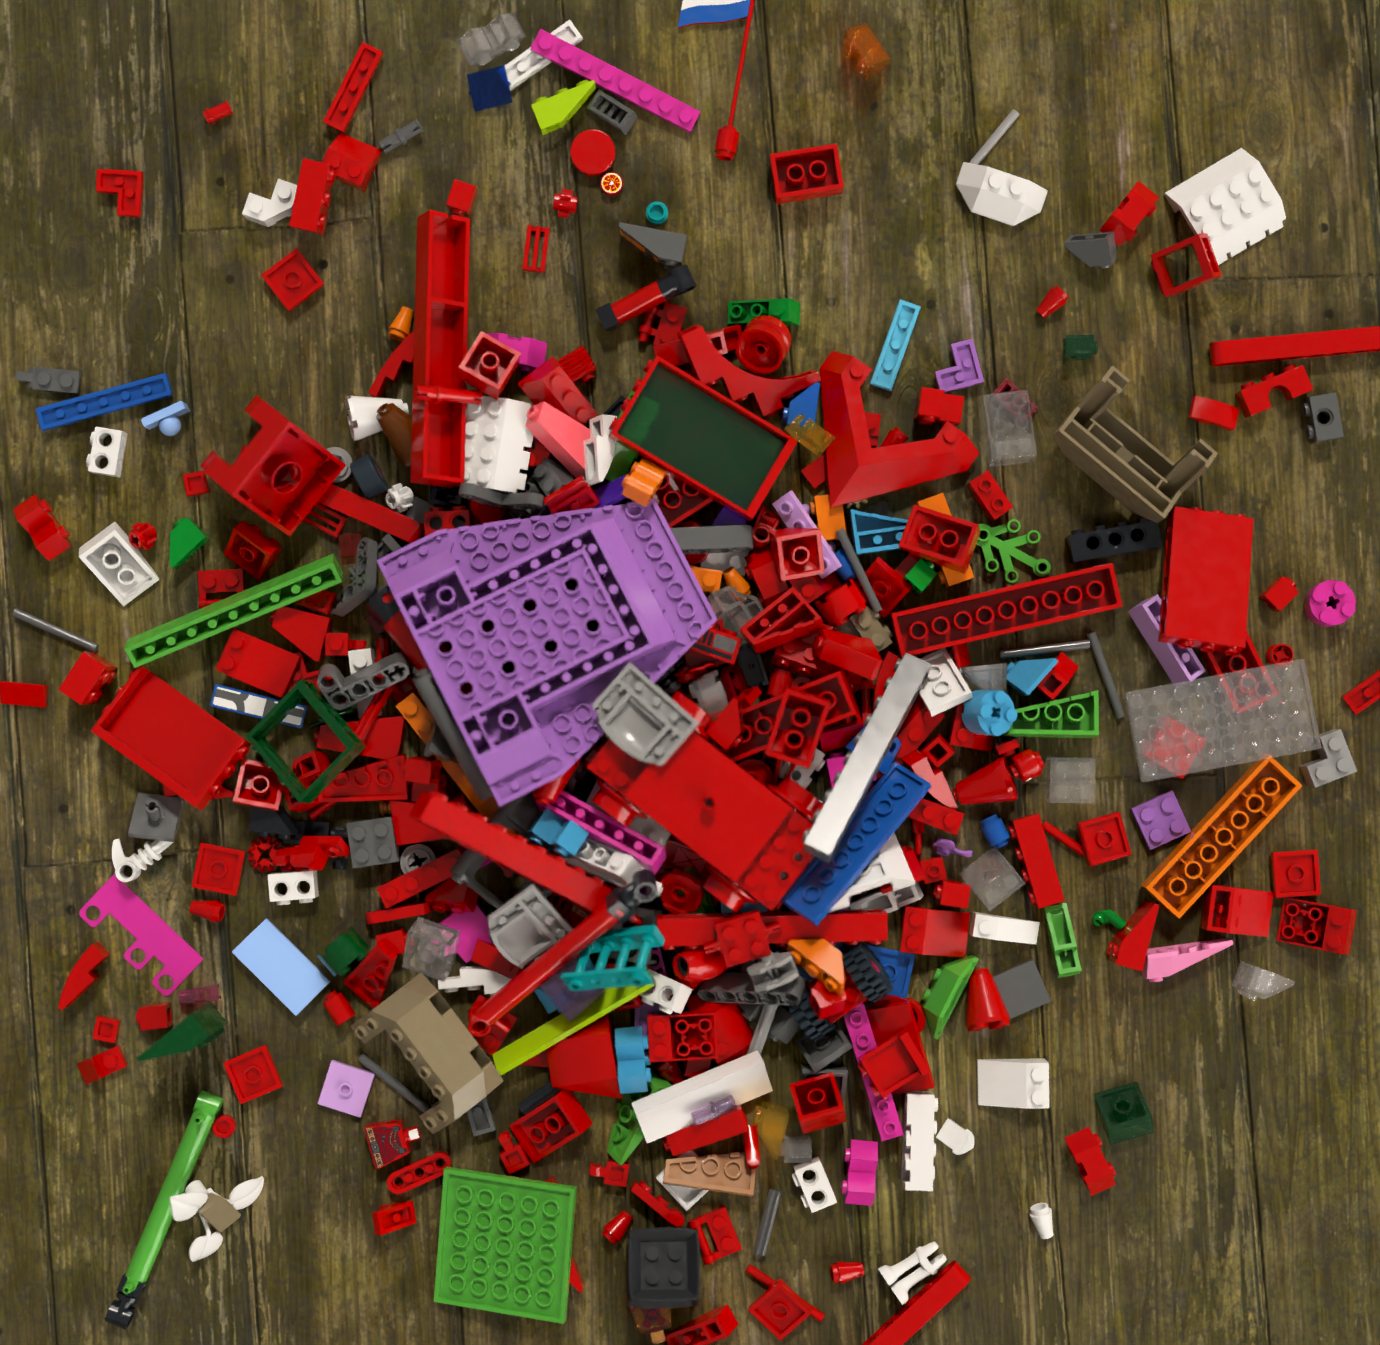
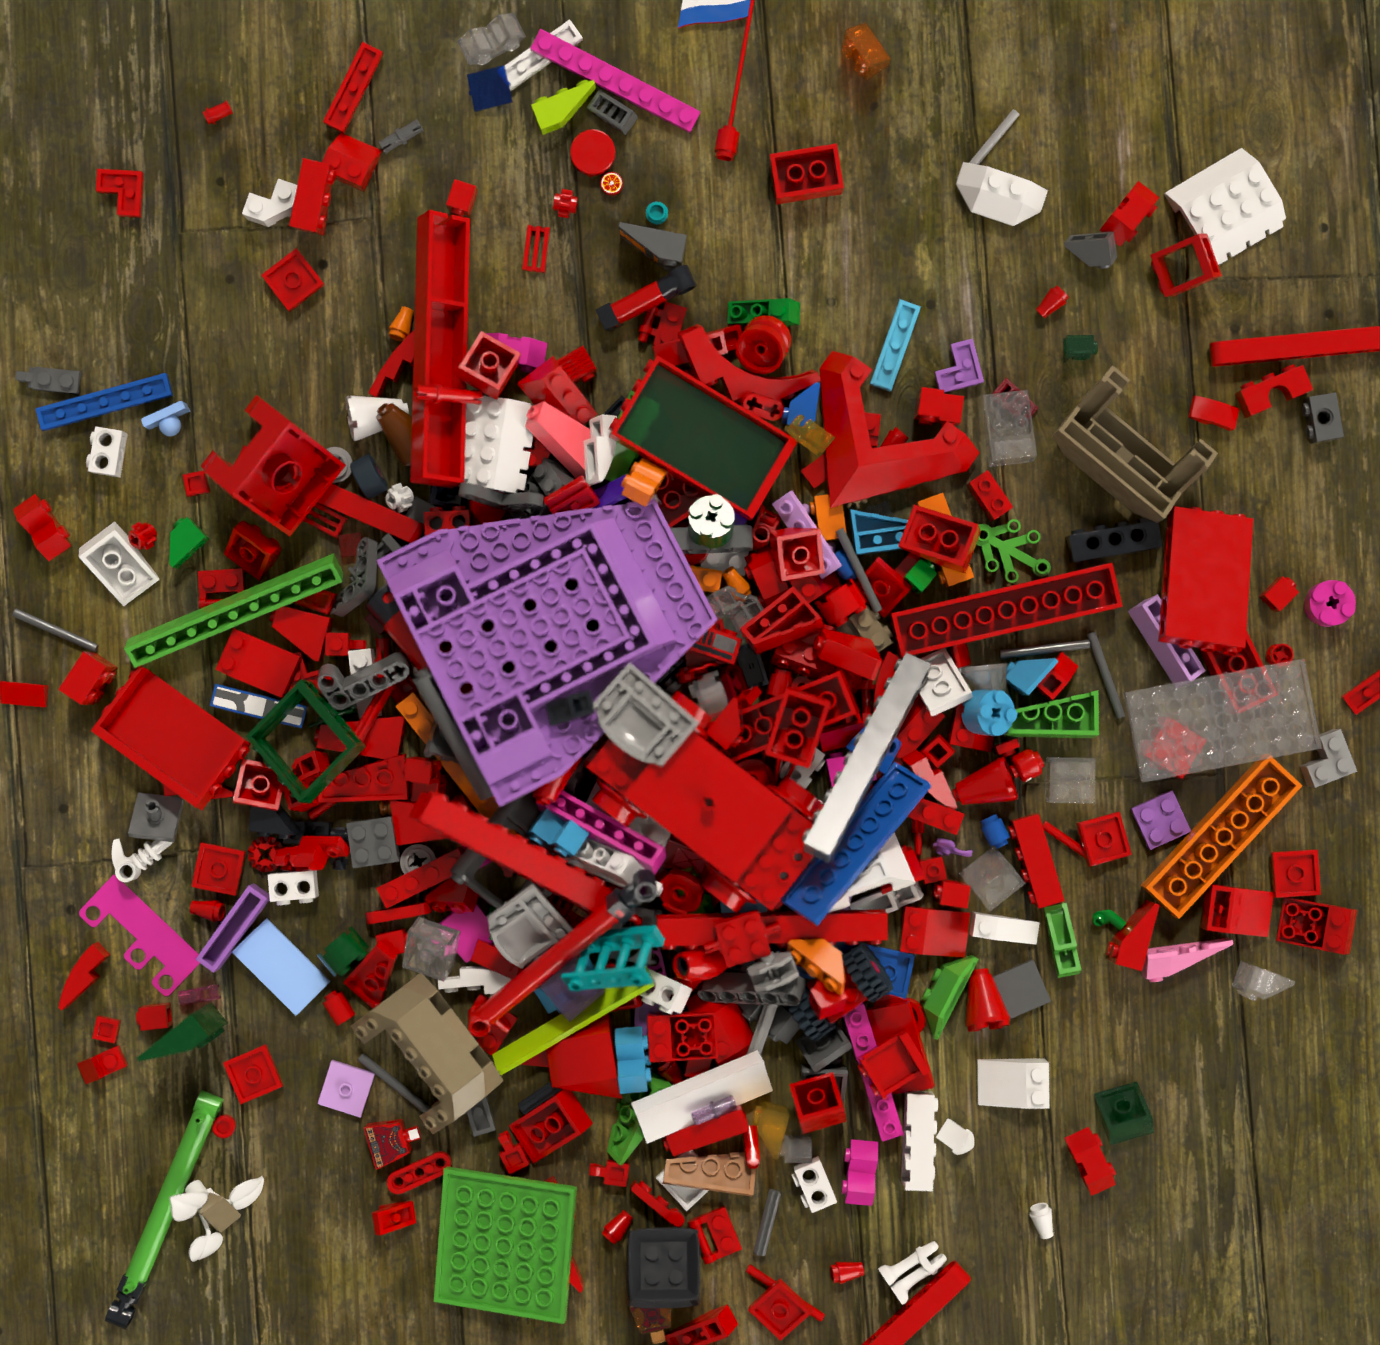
(233, 928): none -> medium lavender brick
(570, 708): none -> black slope
(711, 521): none -> brick
(763, 401): none -> red beam

